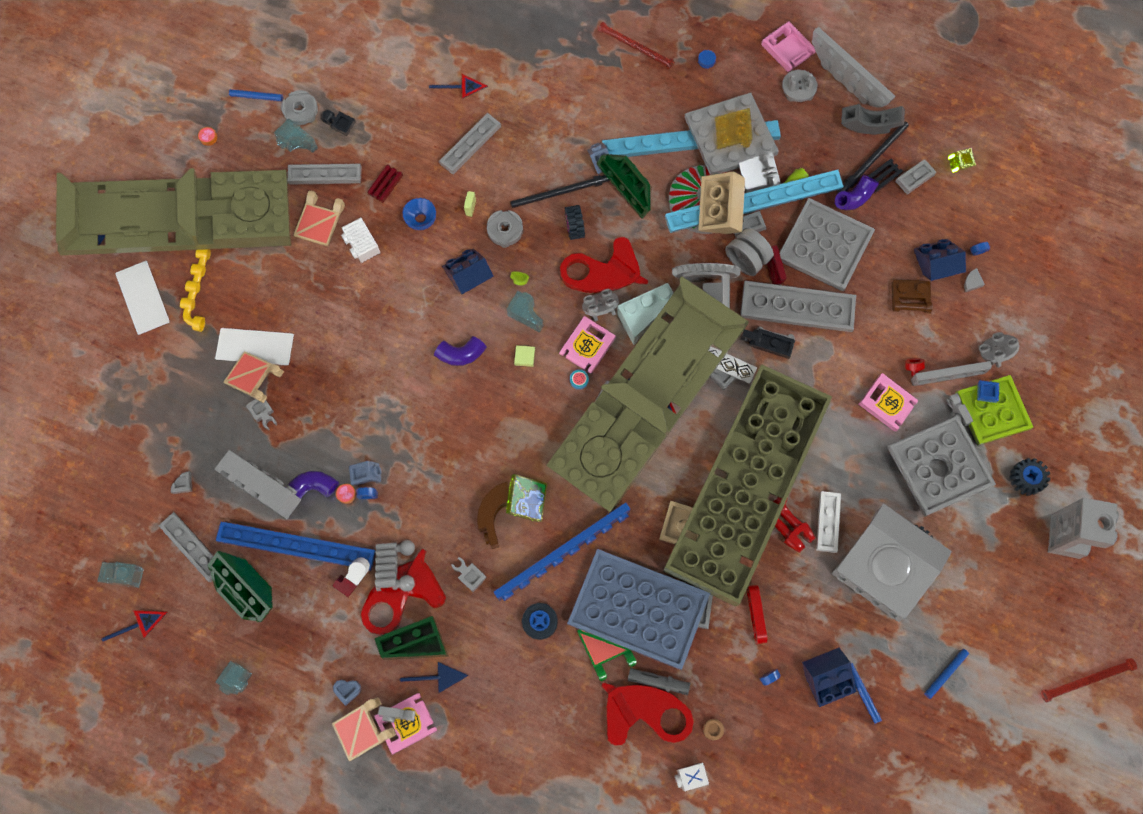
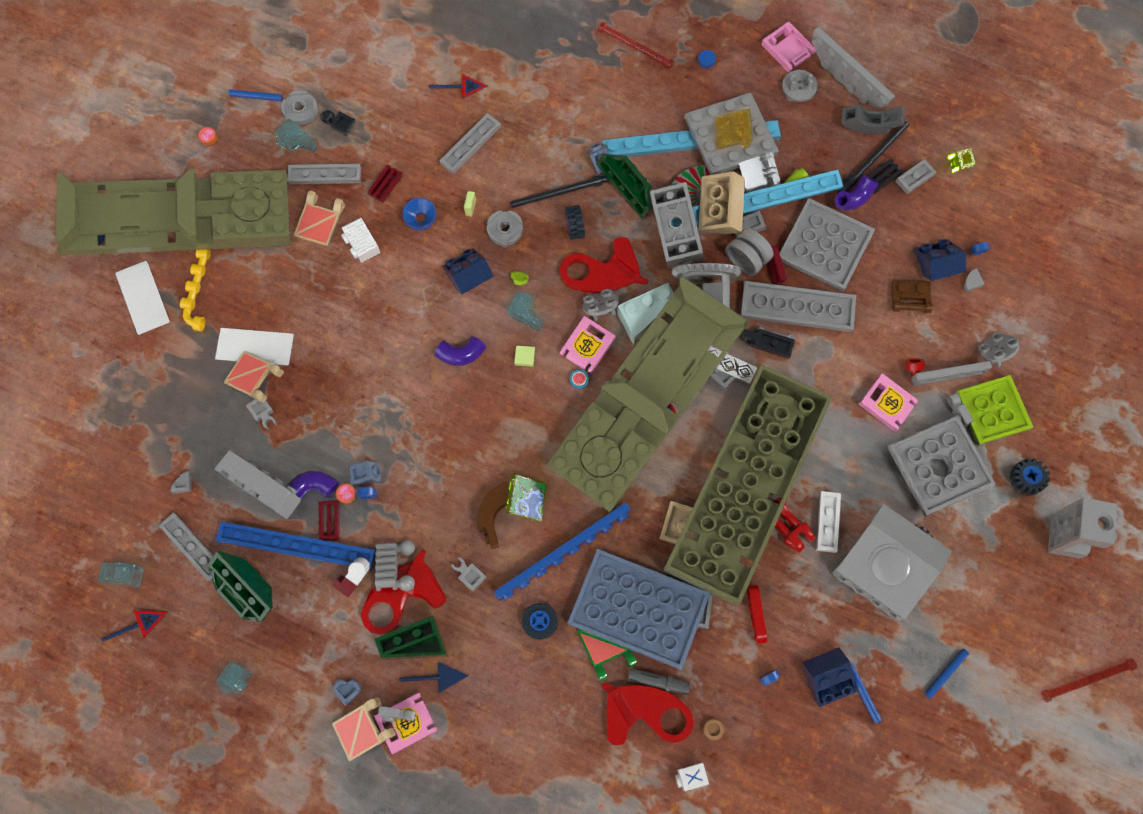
(329, 537): none -> dark red tile
(680, 243): none -> light grey plate
(988, 391): blue tile -> none

